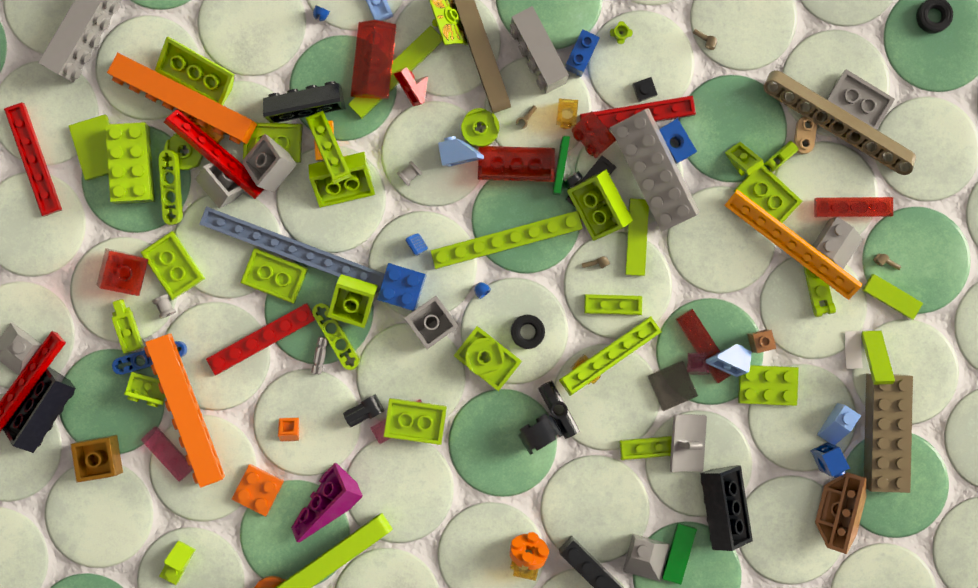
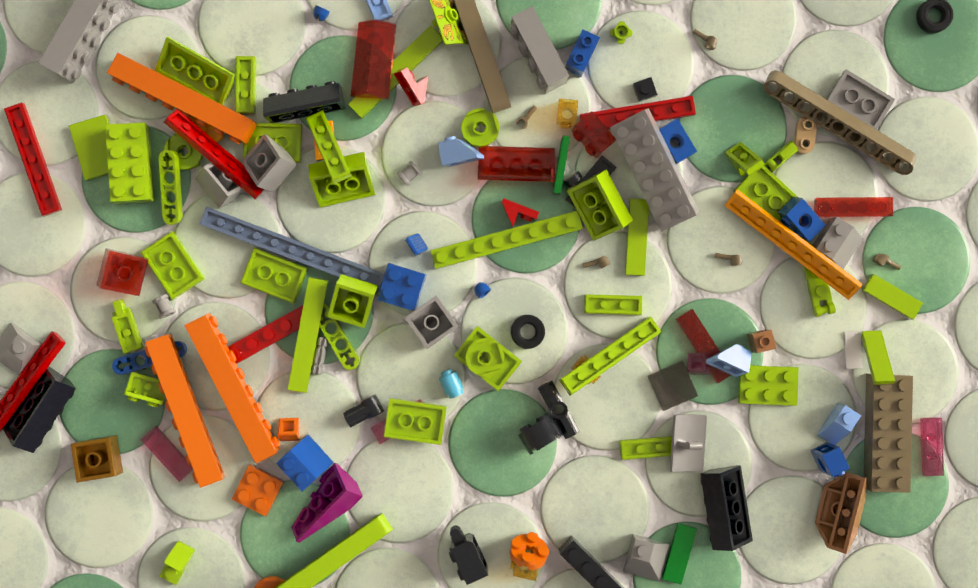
(232, 387): none -> orange brick
(245, 85): none -> lime tile
(305, 462): none -> blue slope
(307, 335): none -> lime tile
(451, 383): none -> medium azure brick
(467, 555): none -> black hinge
(513, 209): none -> red slope
(735, 259): none -> dark tan hand
(810, 223): none -> blue brick
(932, 446): none -> clear pink tile

